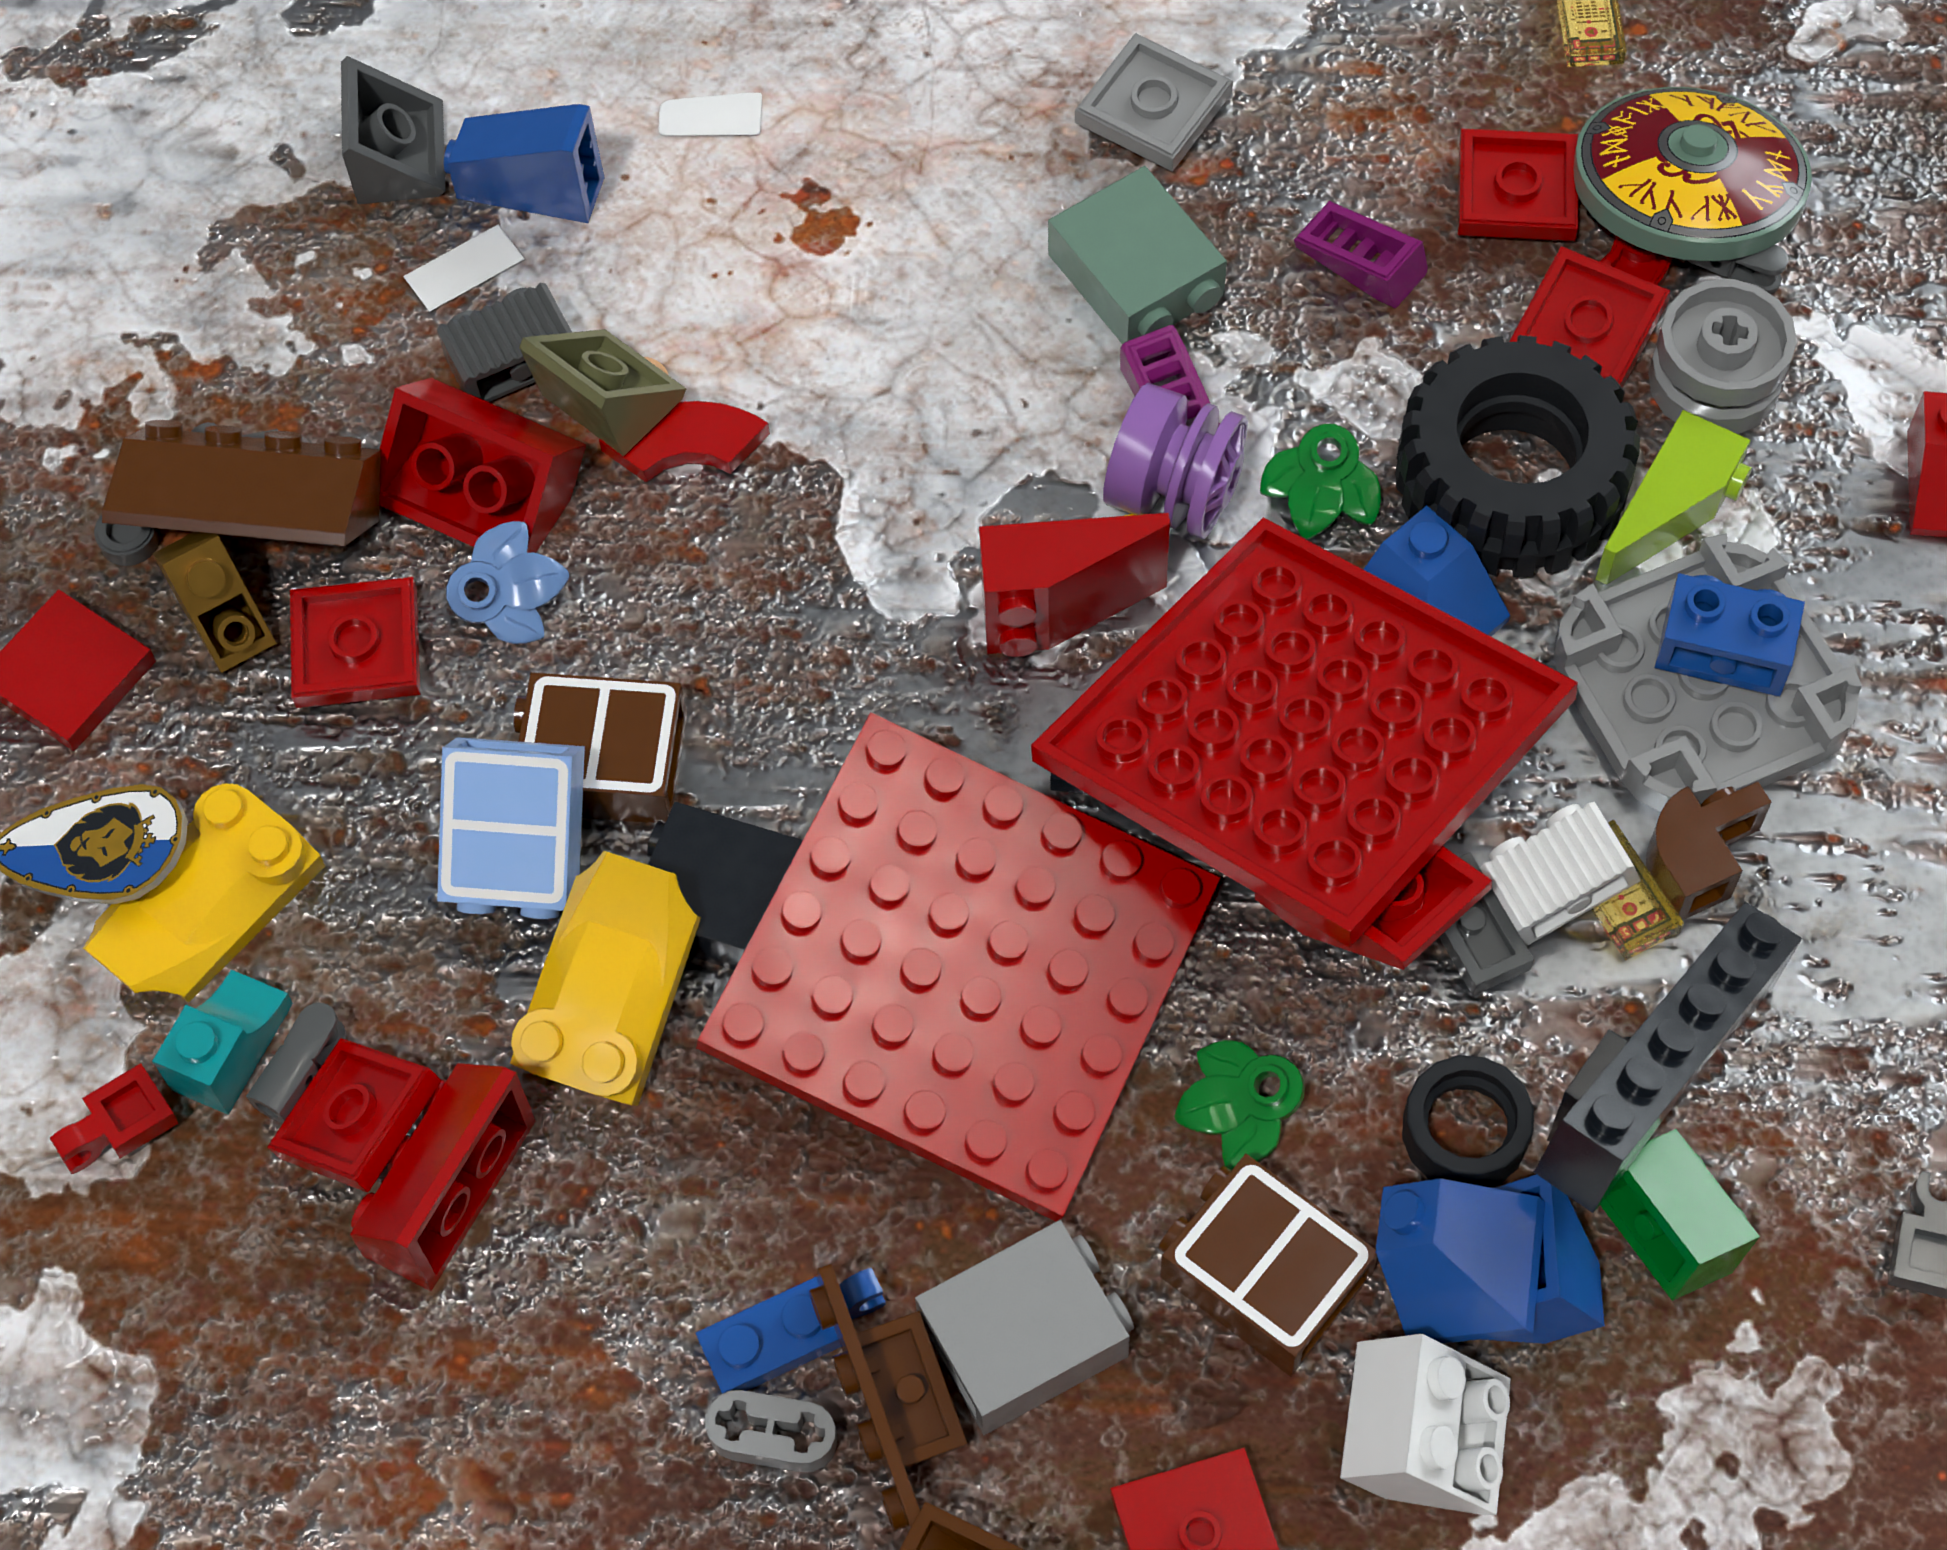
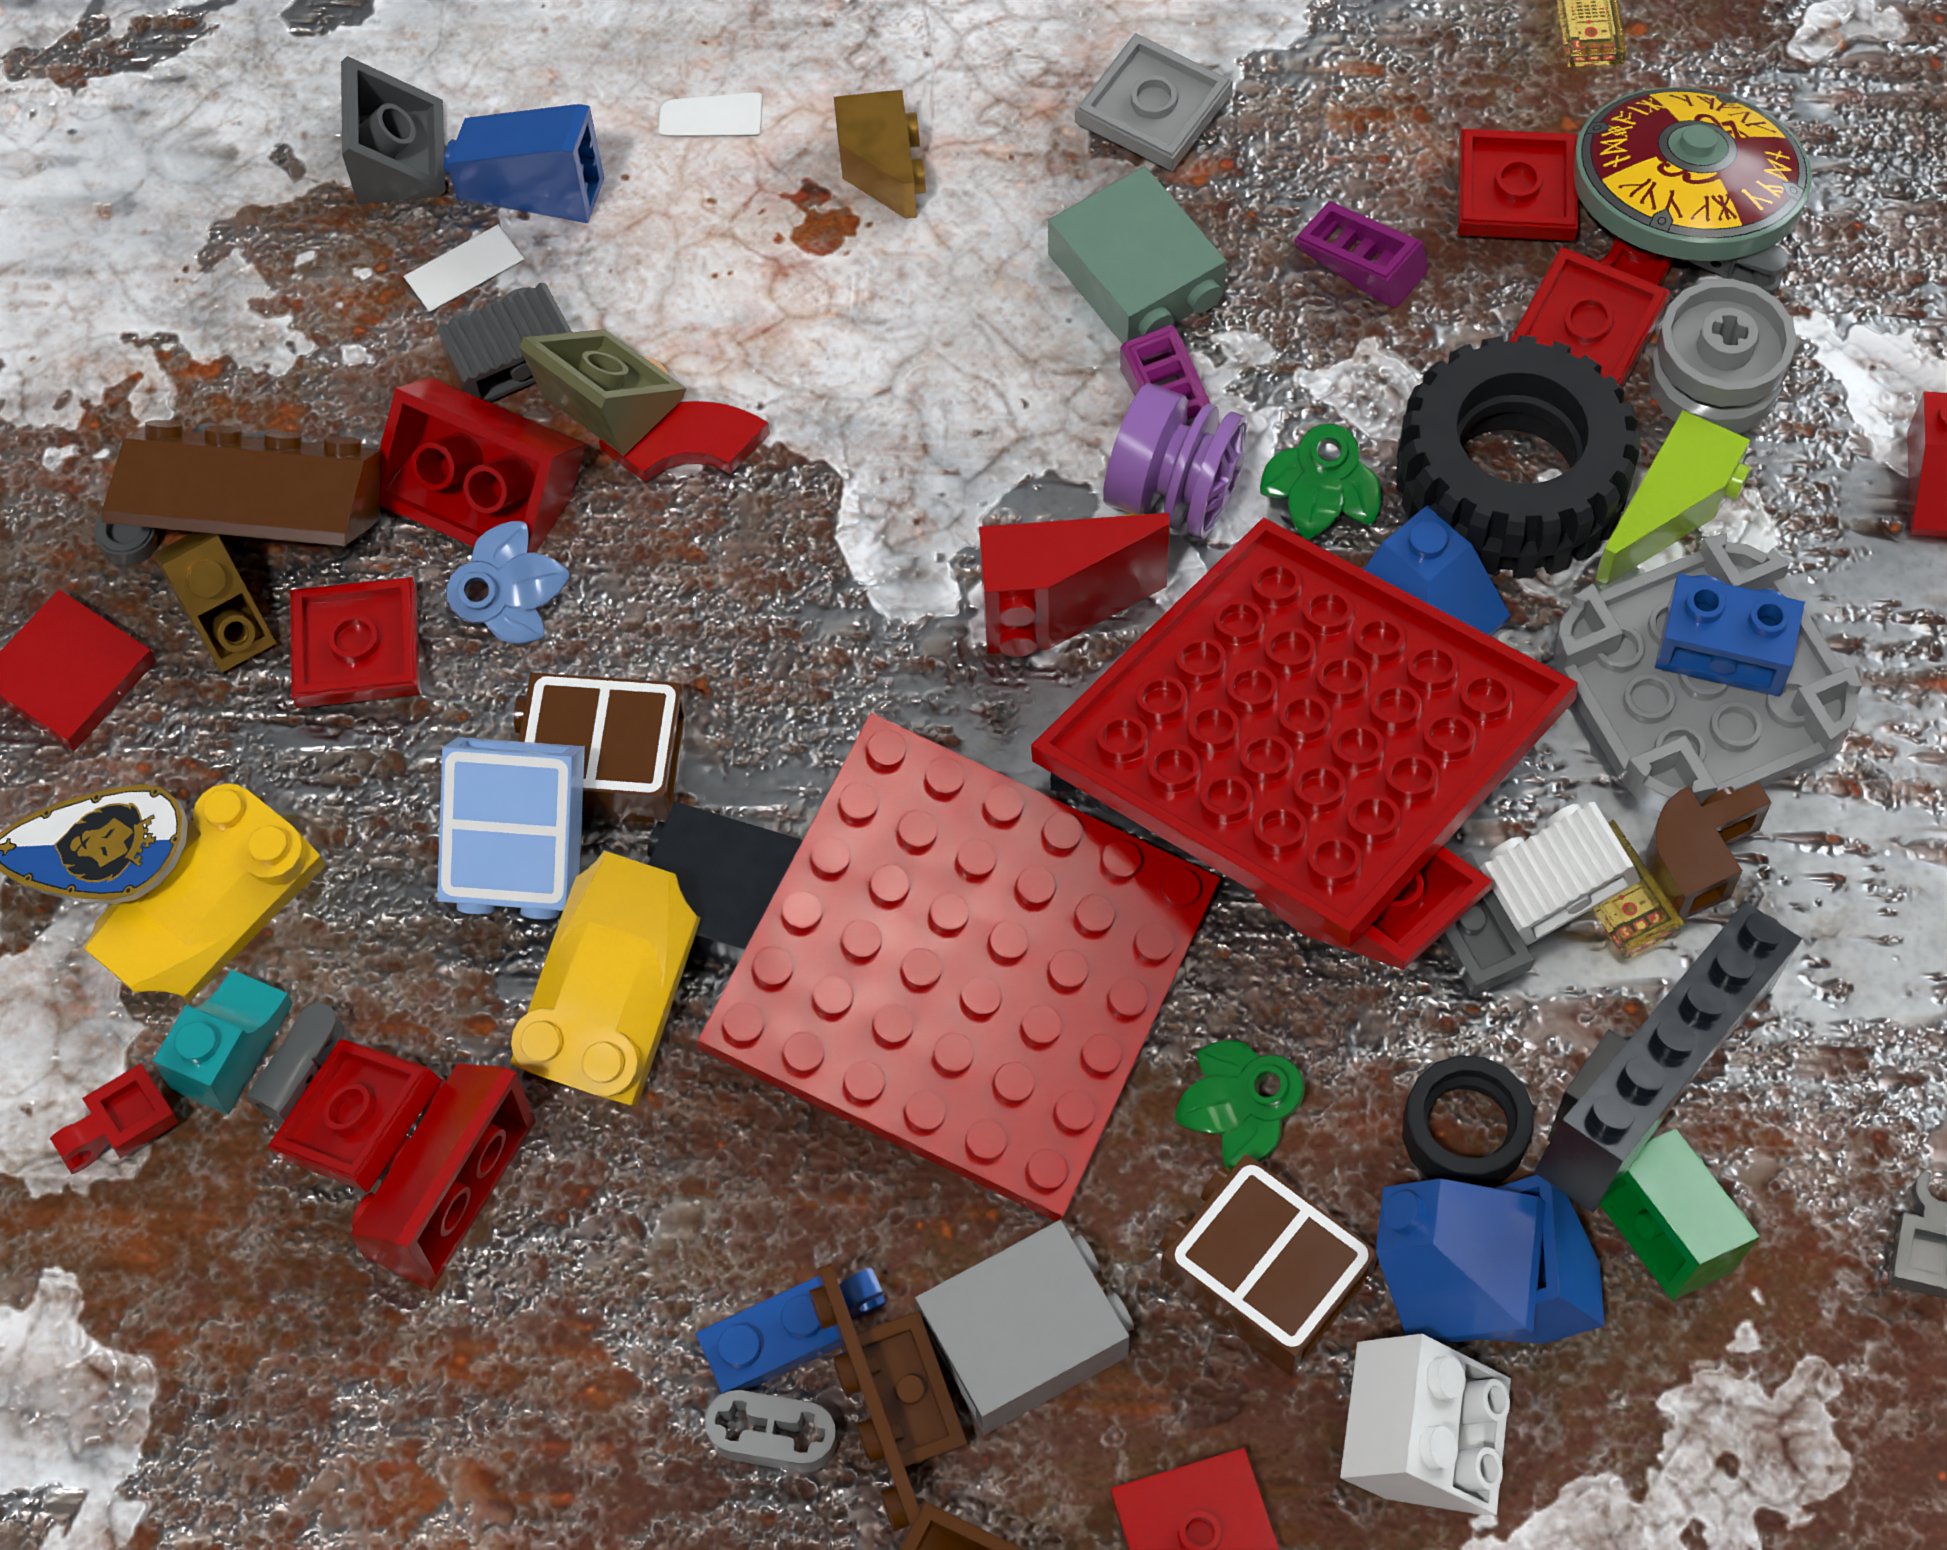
(876, 148): none -> pearl gold slope

